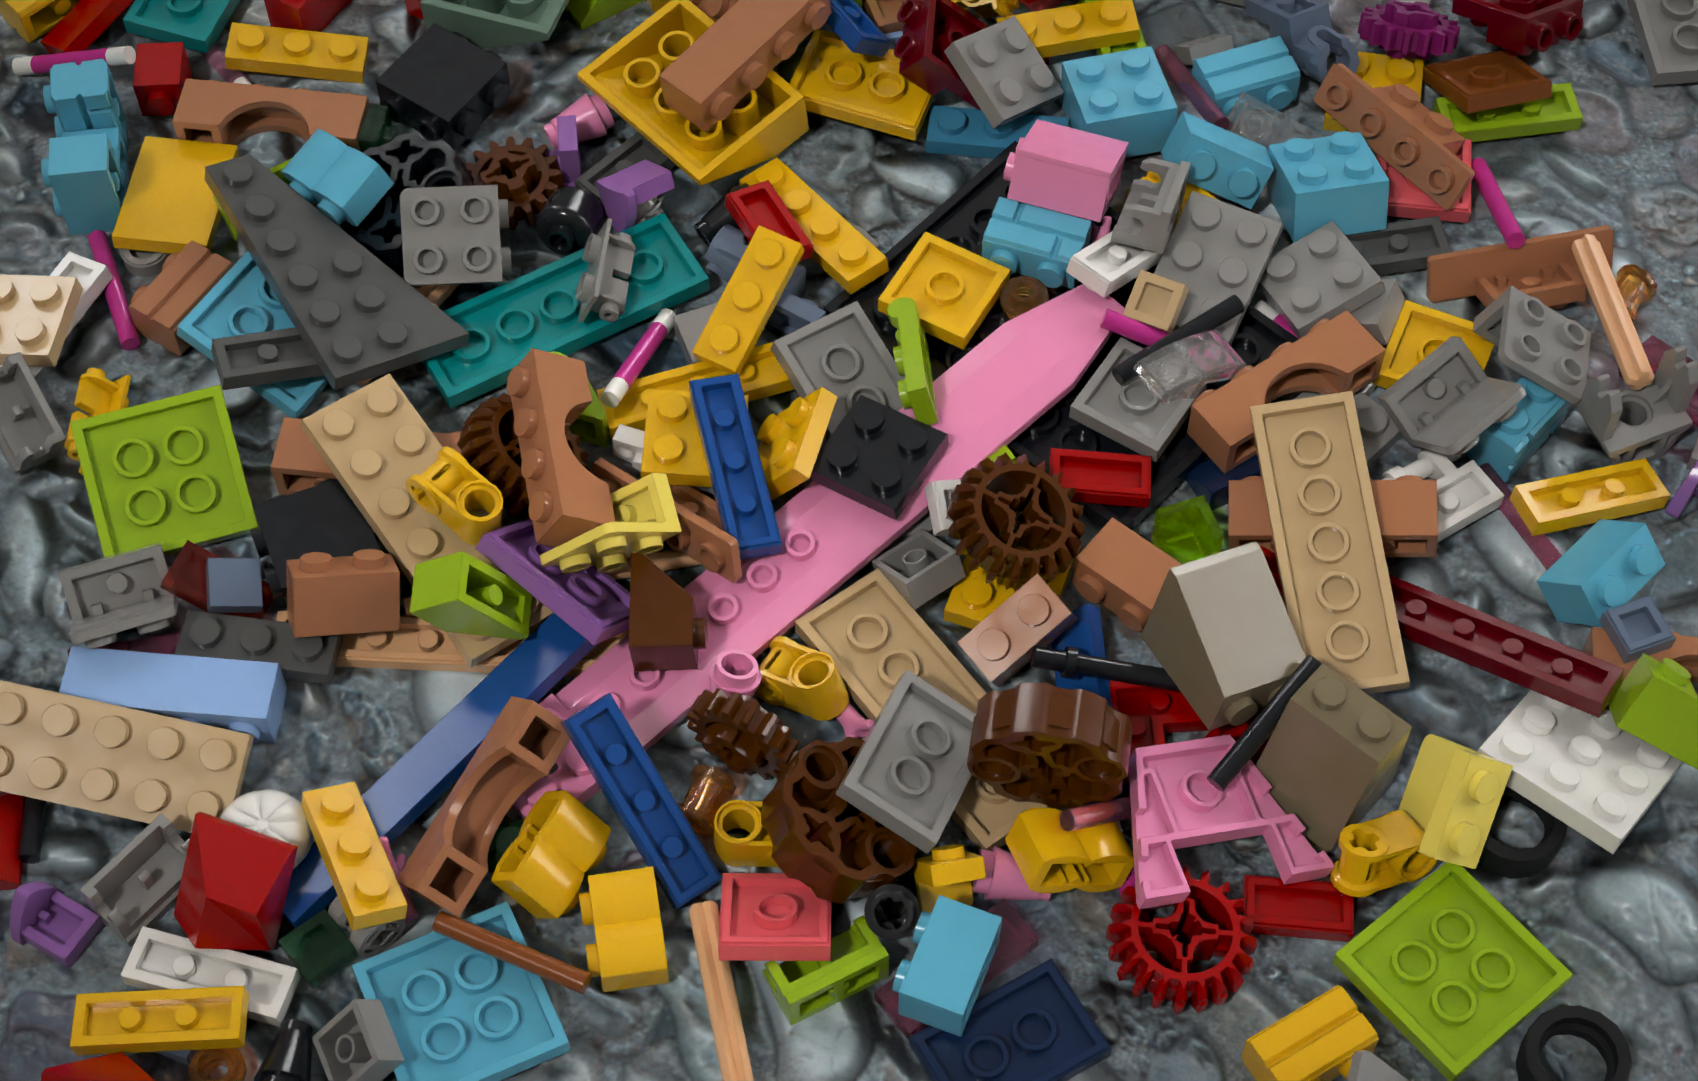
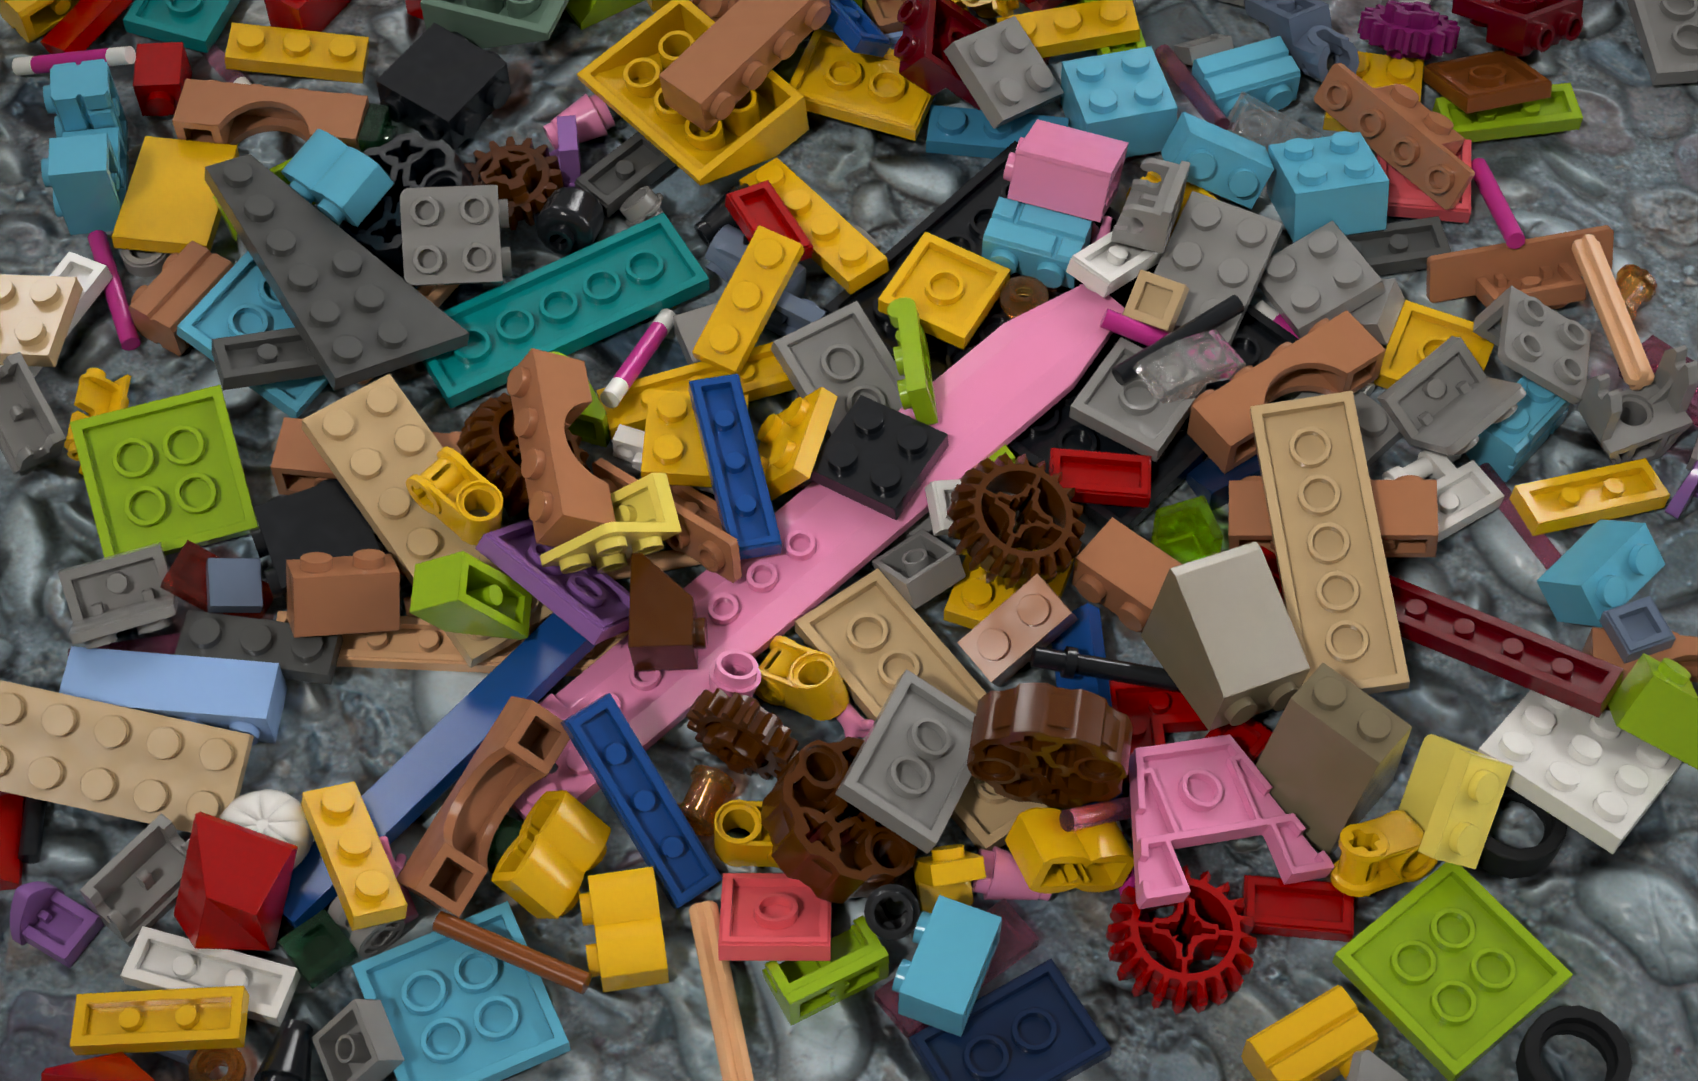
(597, 289): light grey hinge -> none
(632, 187): medium lavender tile -> none
(1261, 727): black bar -> none

